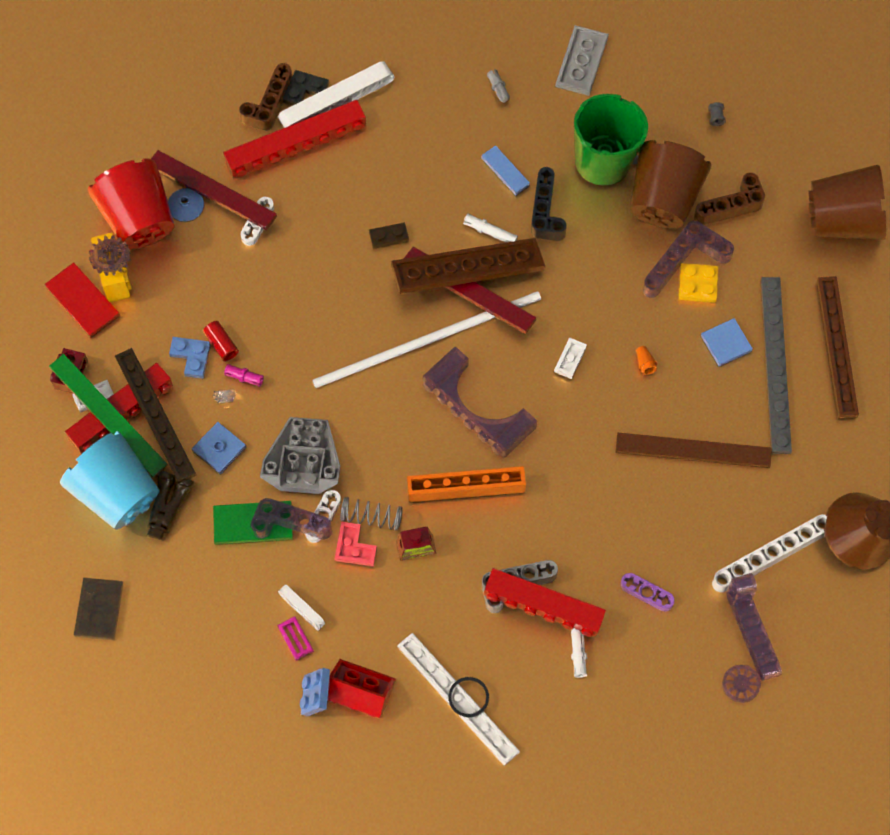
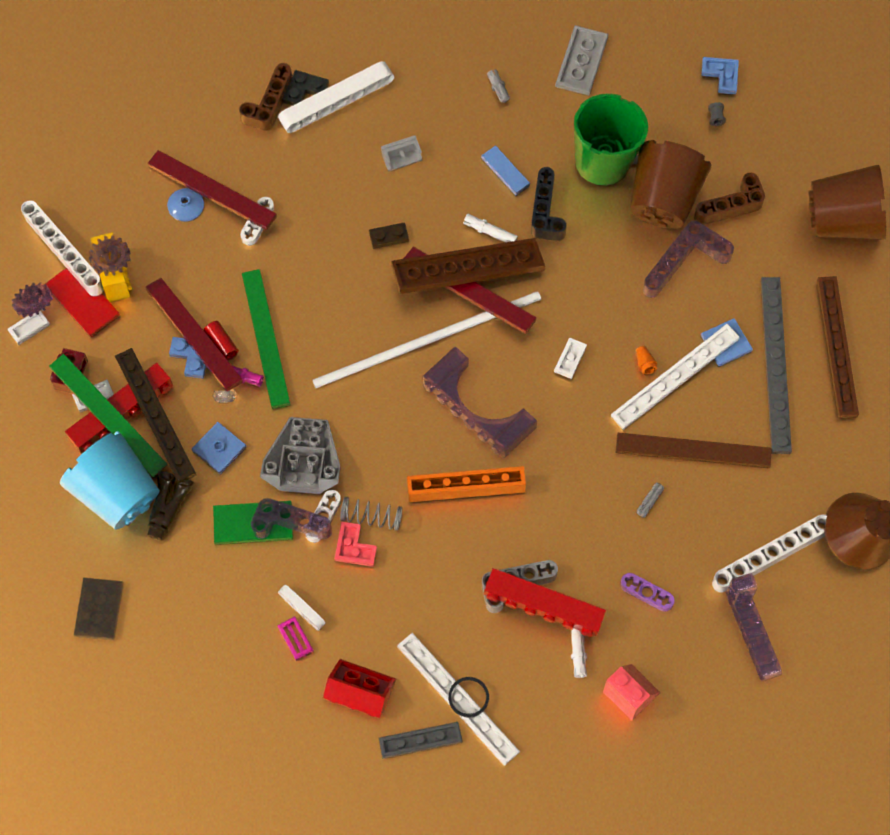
(28, 327): none -> white tile
(32, 299): none -> gear
(65, 254): none -> white beam
(133, 202): red cone -> none
(194, 334): none -> dark red tile
(266, 339): none -> green tile
(294, 139): red brick -> none
(315, 692): medium blue plate -> none
(401, 153): none -> light grey hinge
(415, 543): dark red torso -> none
(420, 740): none -> dark grey tile
(630, 690): none -> coral slope
(650, 499): none -> light grey axle
(675, 376): none -> white tile
(698, 282): yellow plate -> none
(724, 69): none -> medium blue plate
(741, 683): wheel -> none

